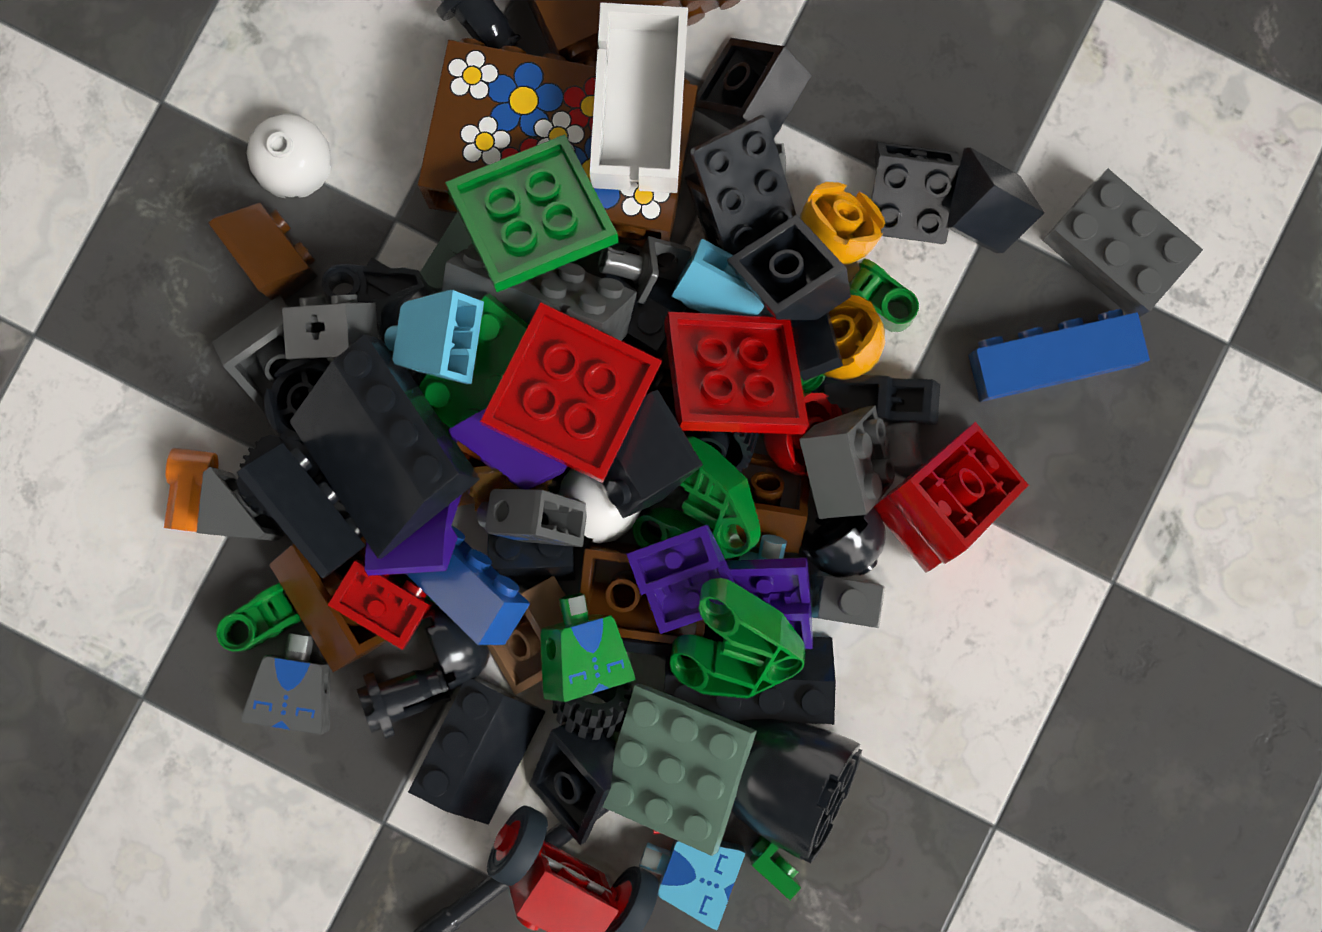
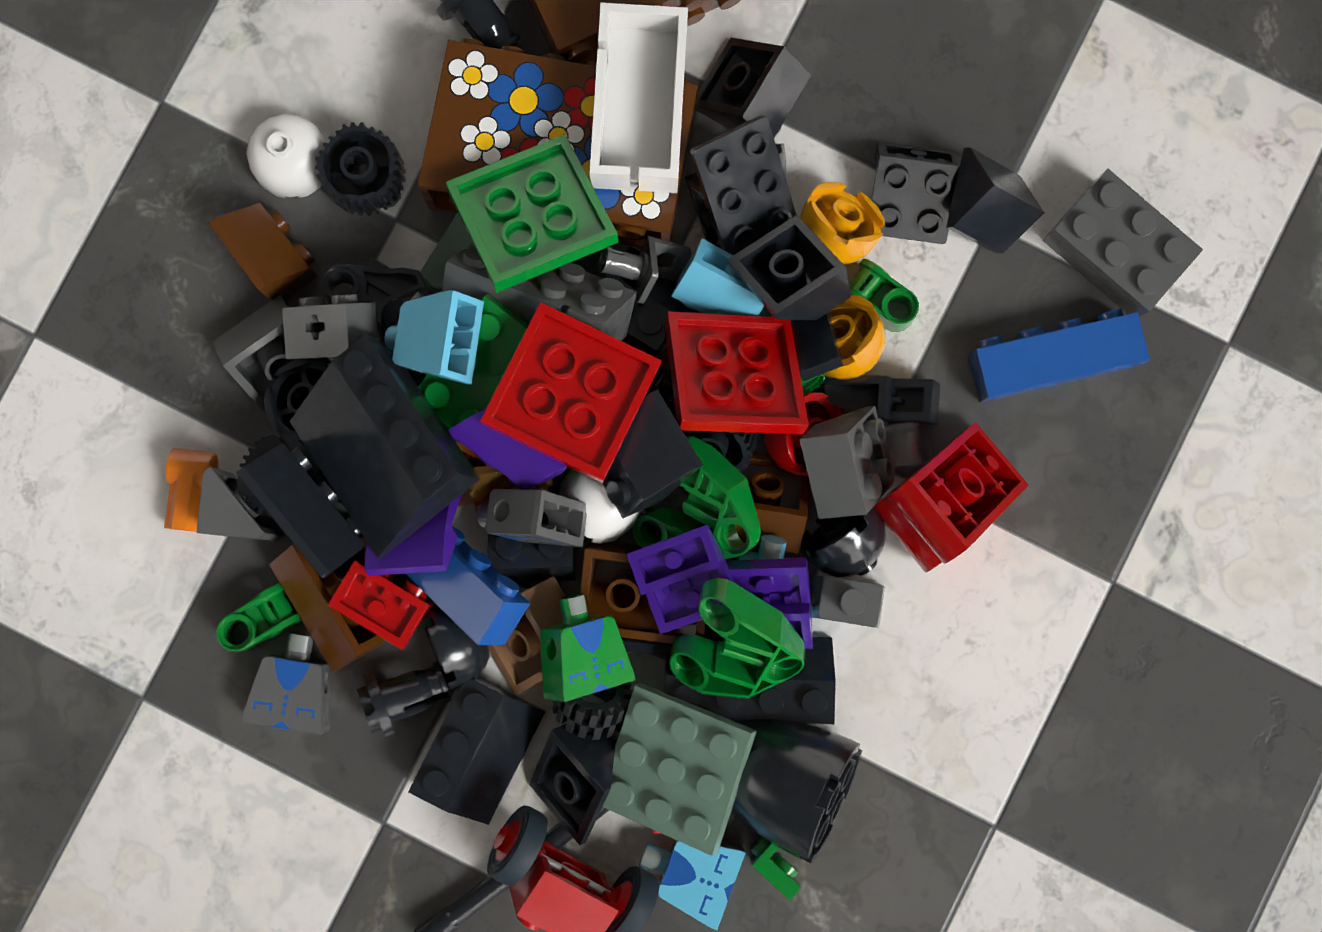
(373, 189): none -> black brick

